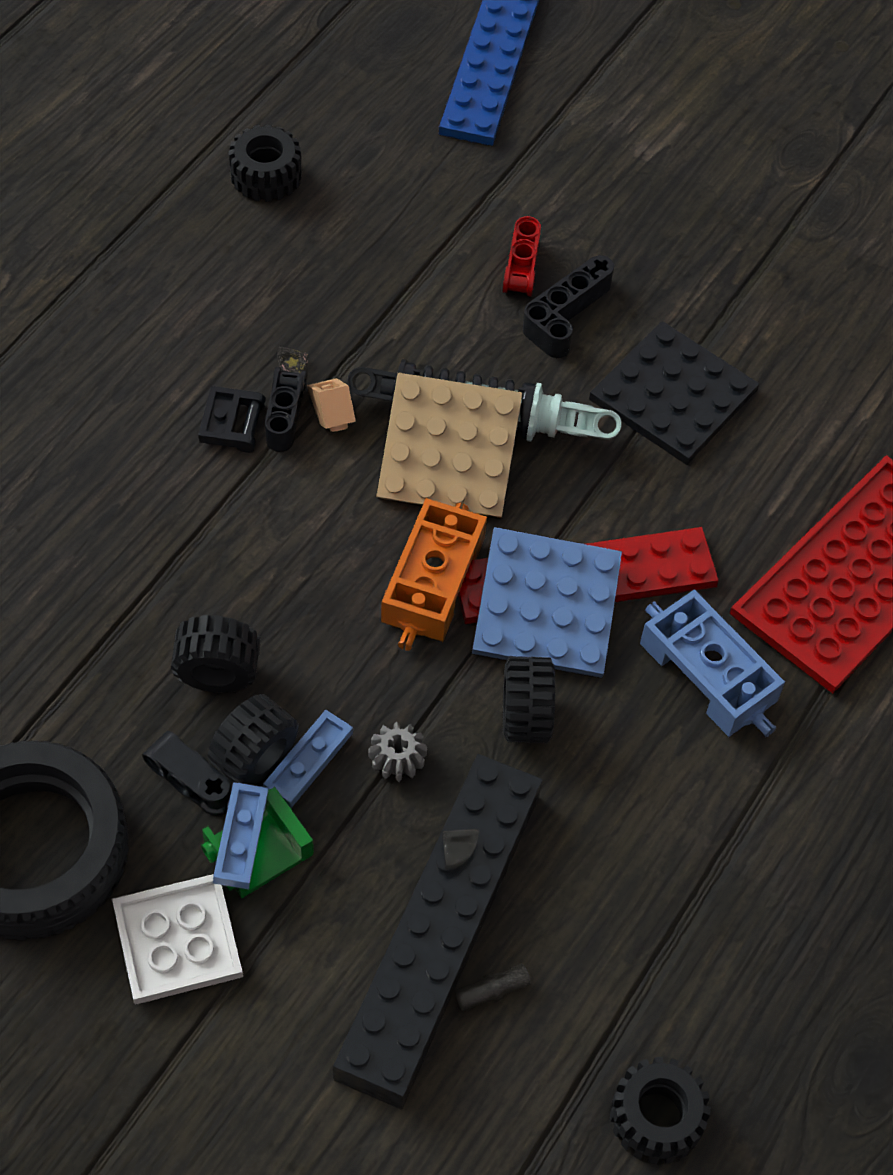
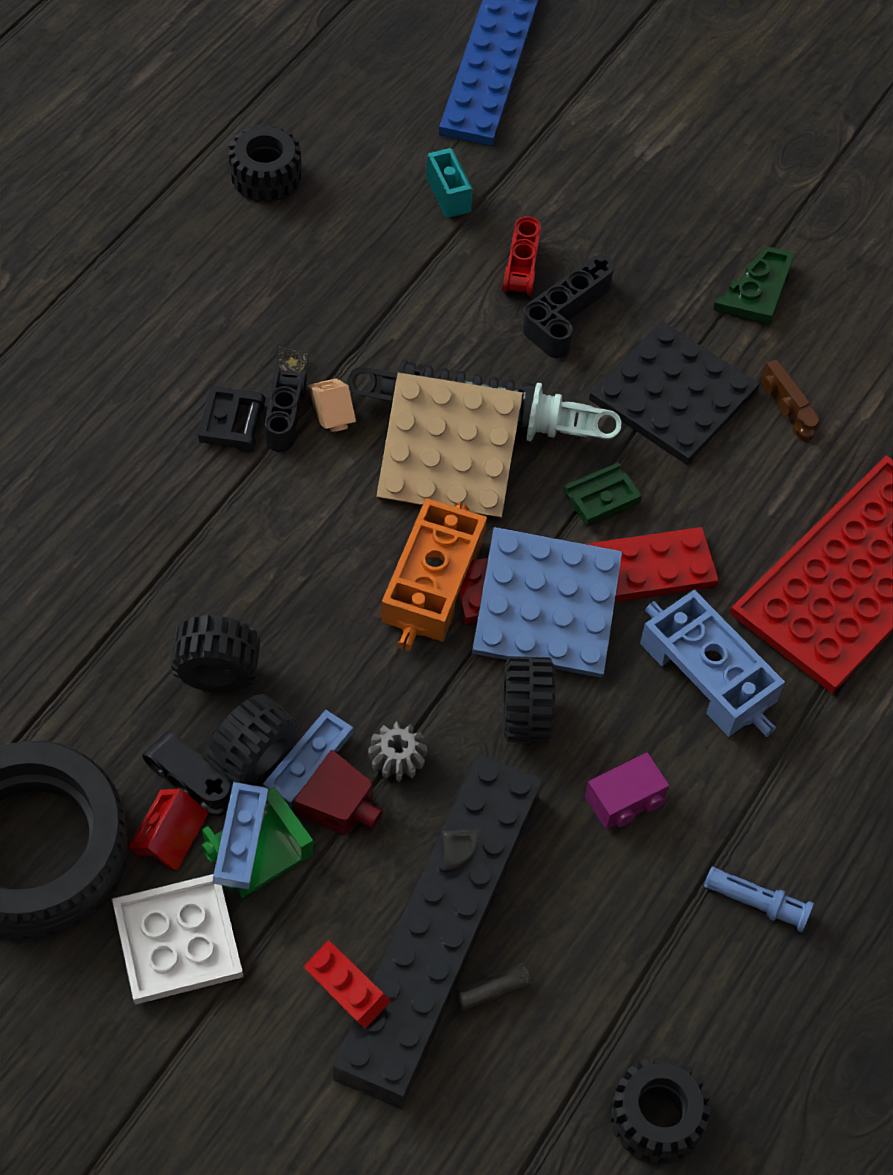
(169, 828): none -> red panel
(337, 797): none -> dark red torso
(347, 984): none -> red plate
(449, 183): none -> teal brick
(602, 494): none -> dark green plate
(627, 791): none -> magenta brick
(760, 287): none -> dark green wing
(775, 903): none -> medium blue pin
(790, 400): none -> reddish brown hinge

